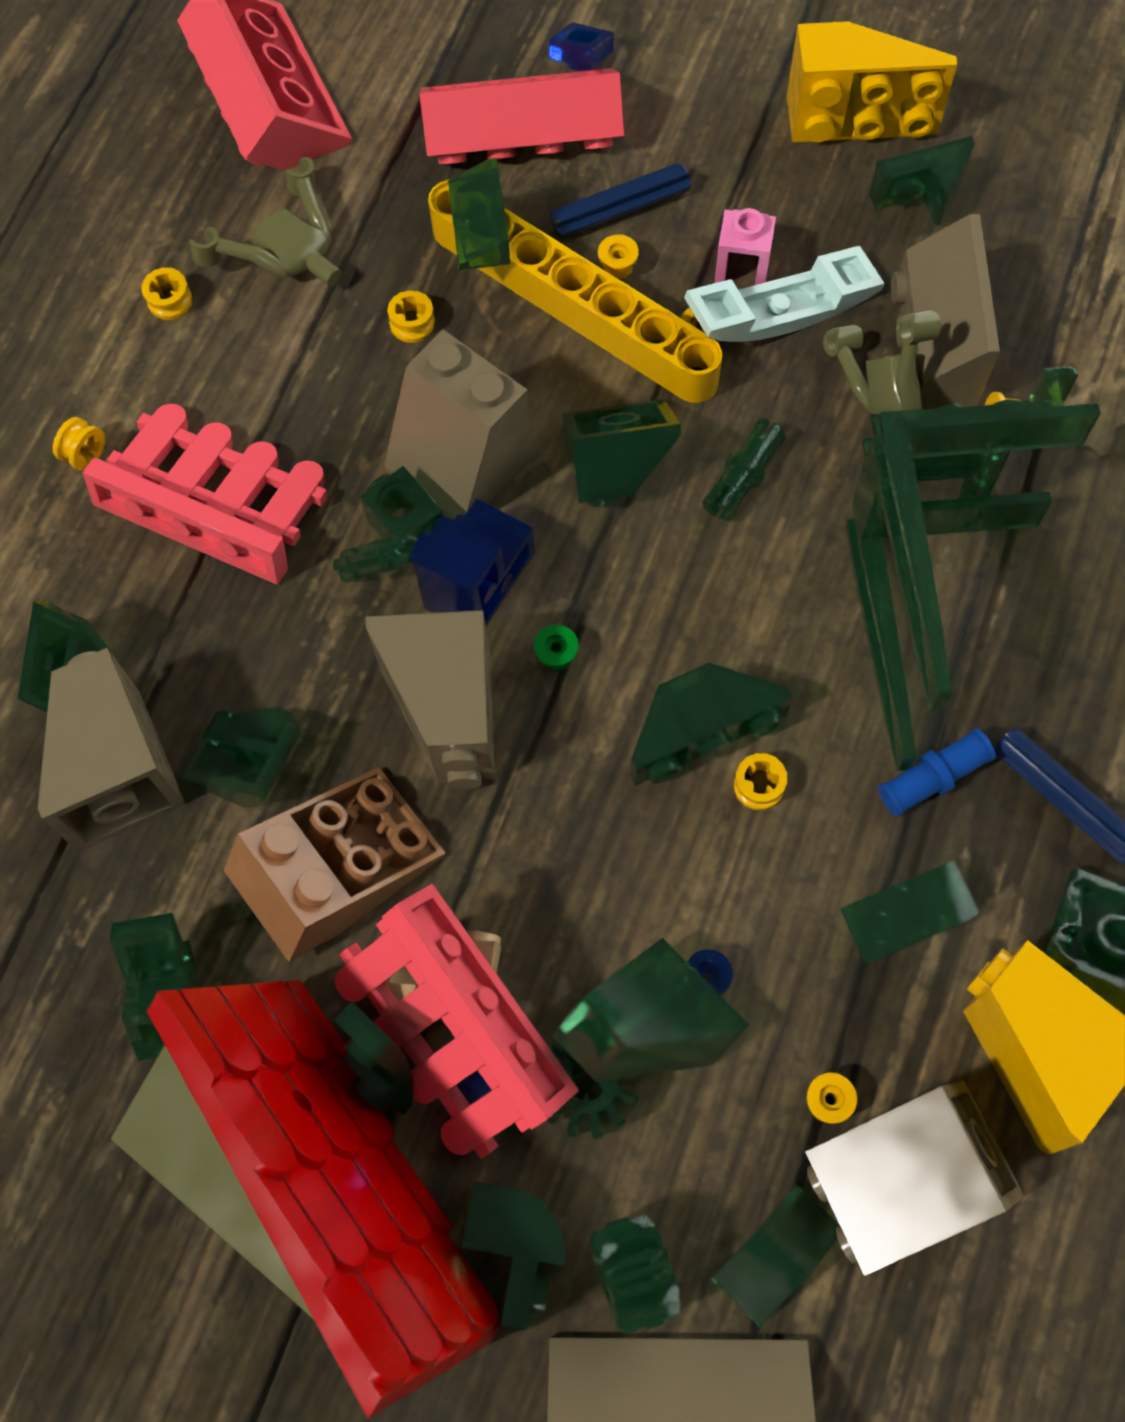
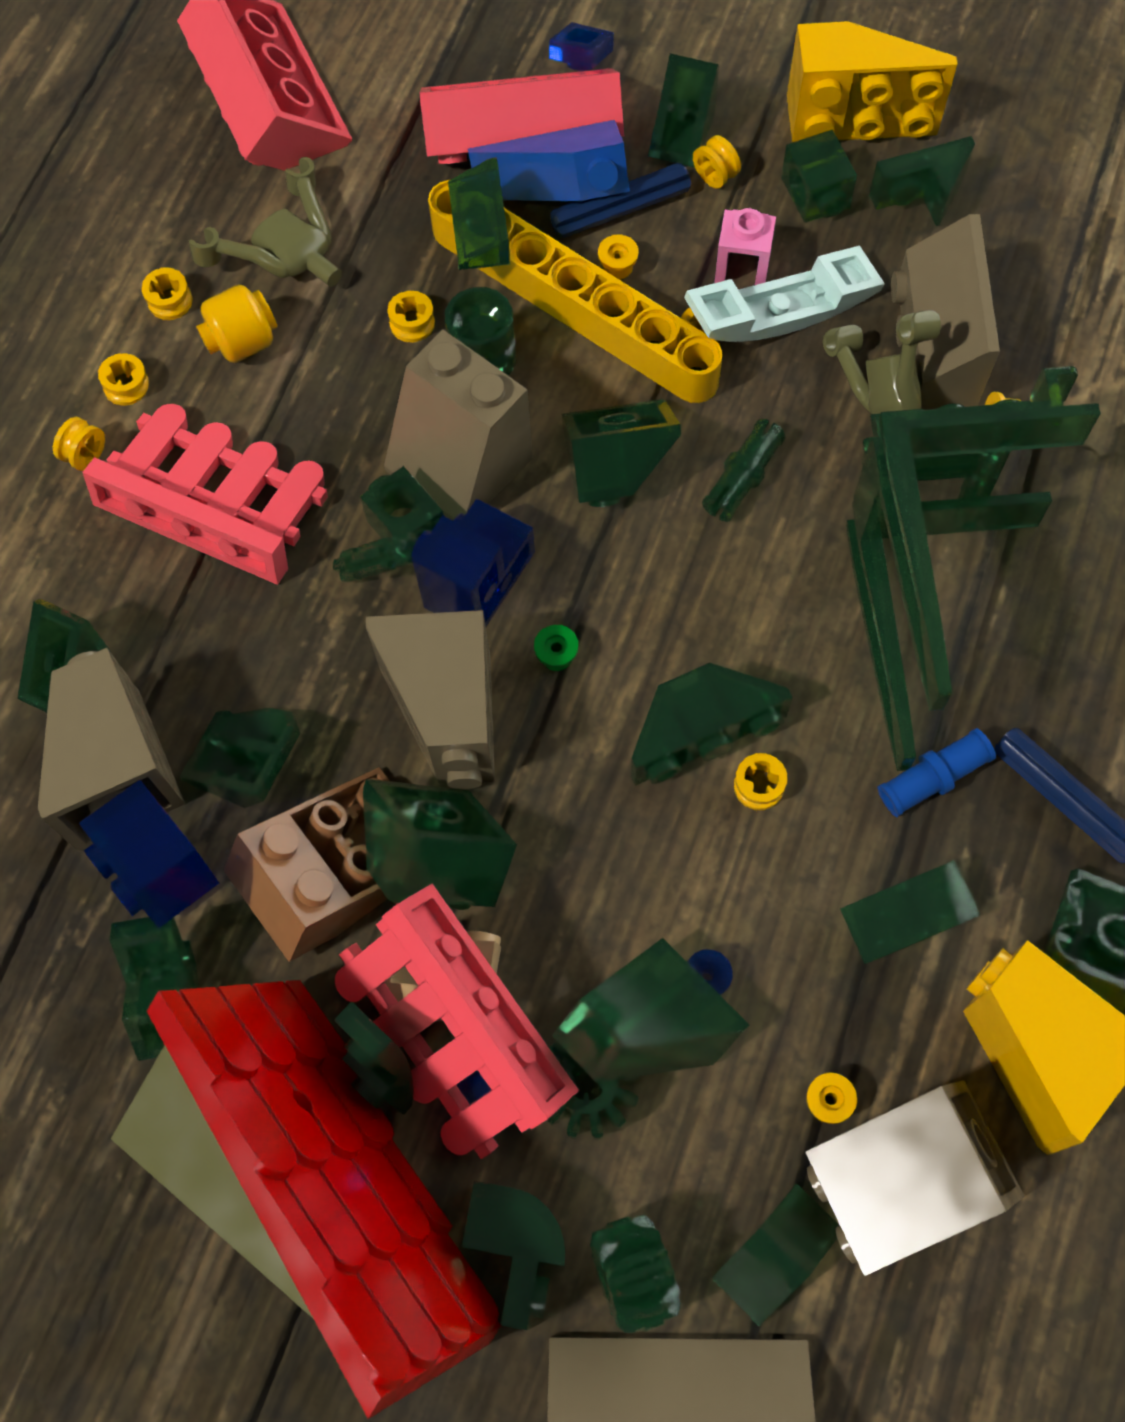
(130, 392): none -> yellow bush
(149, 855): none -> clear blue brick
(236, 323): none -> yellow head
(435, 838): none -> clear green slope
(485, 324): none -> clear green wheel
(560, 164): none -> blue slope
(684, 109): none -> clear green slope
(716, 161): none -> yellow bush
(818, 176): none -> clear green brick

